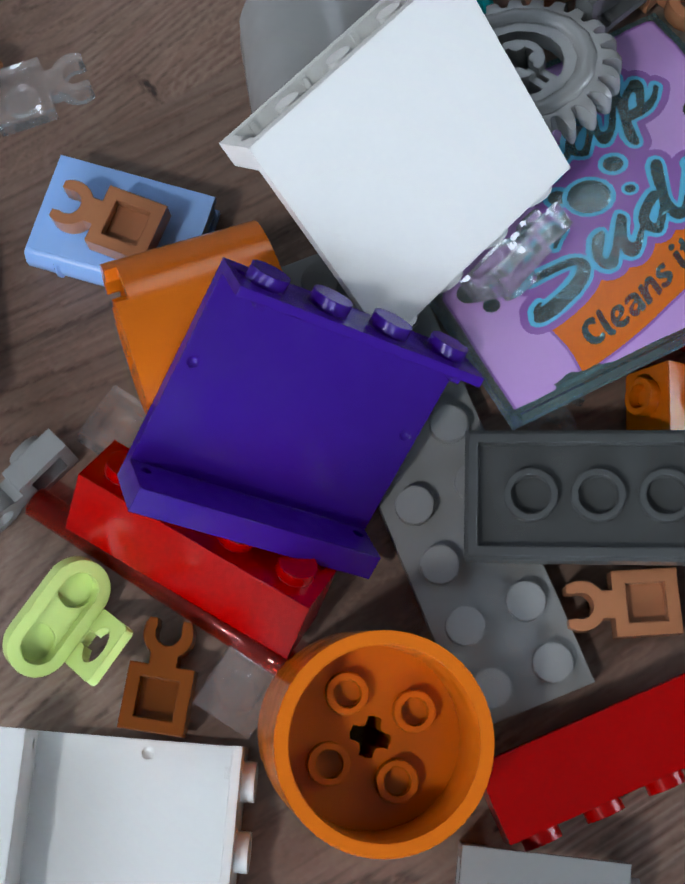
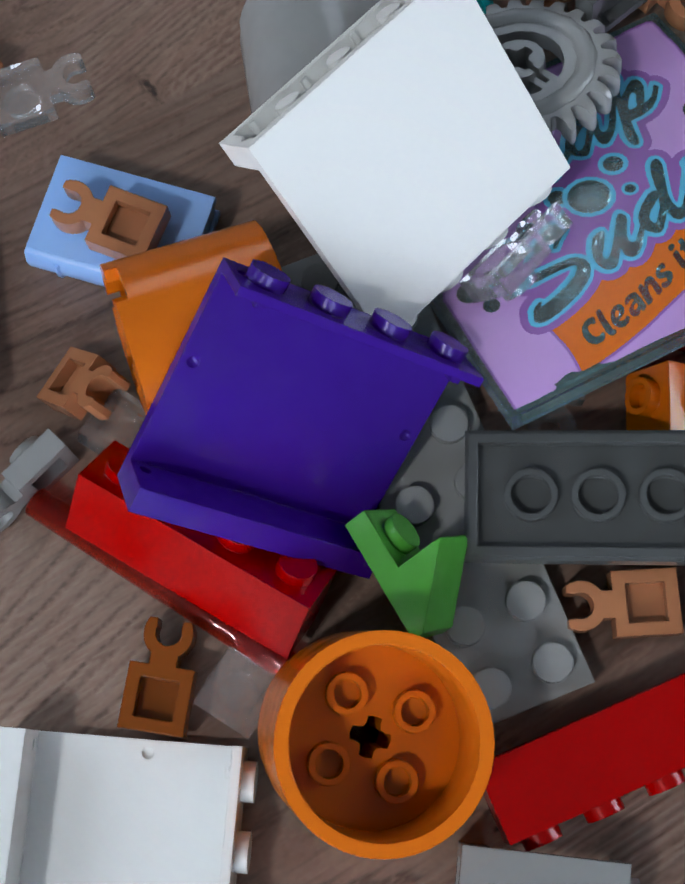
(63, 621): yellowish green bracket -> none
(82, 385): none -> nougat plate
(417, 582): none -> bright green slope

